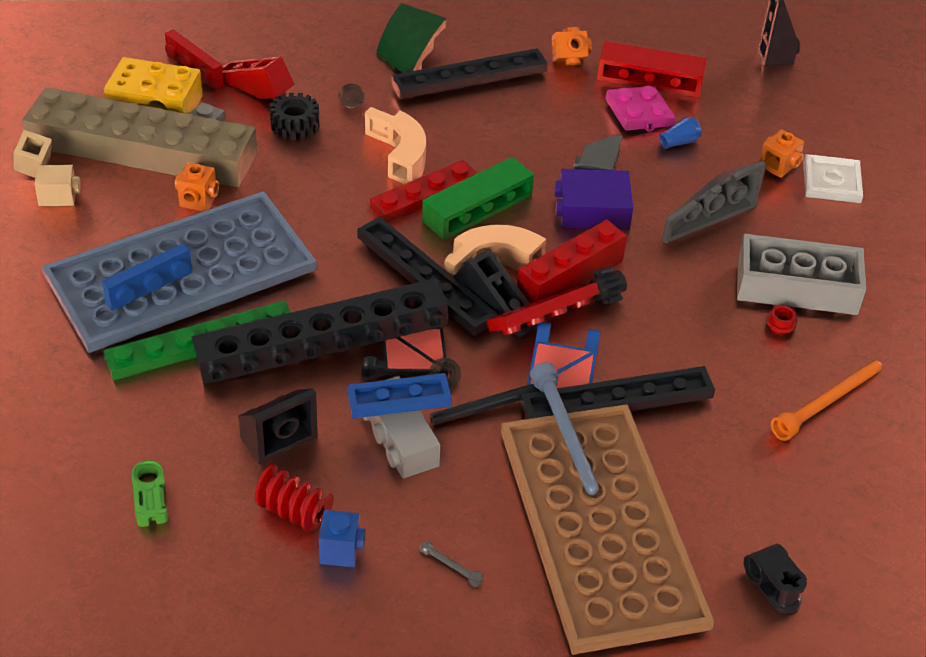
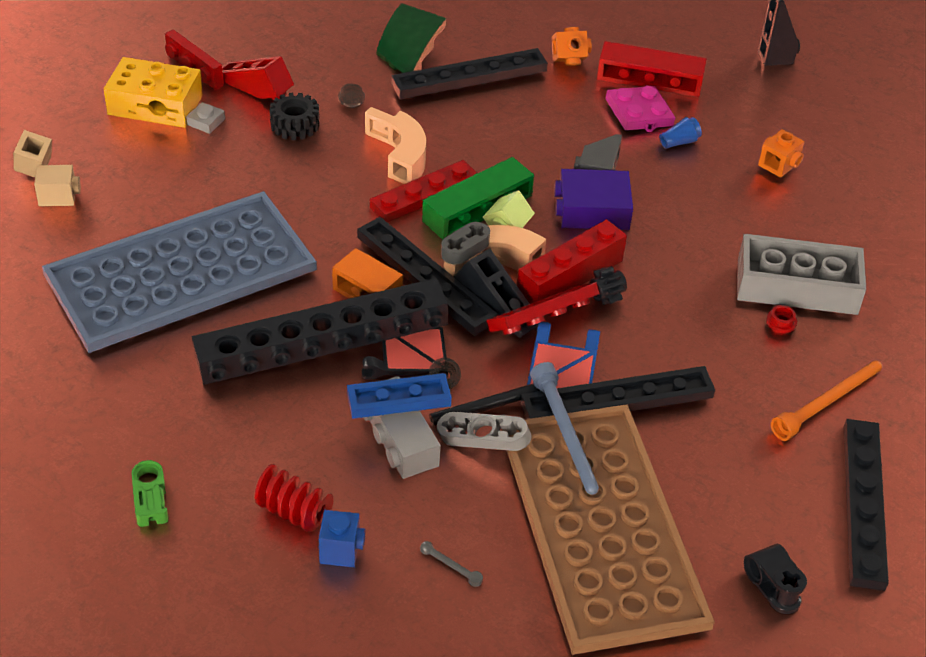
(141, 135): dark tan brick -> none
(147, 276): blue plate -> none
(177, 344): green plate -> none
(196, 186): orange brick -> none
(280, 424): black slope -> none
(362, 275): none -> orange brick
(469, 239): none -> dark grey beam
(494, 440): none -> light grey beam
(509, 210): none -> yellowish green brick
(718, 200): dark grey wedge -> none
(833, 178): white tile -> none
(865, 505): none -> black plate

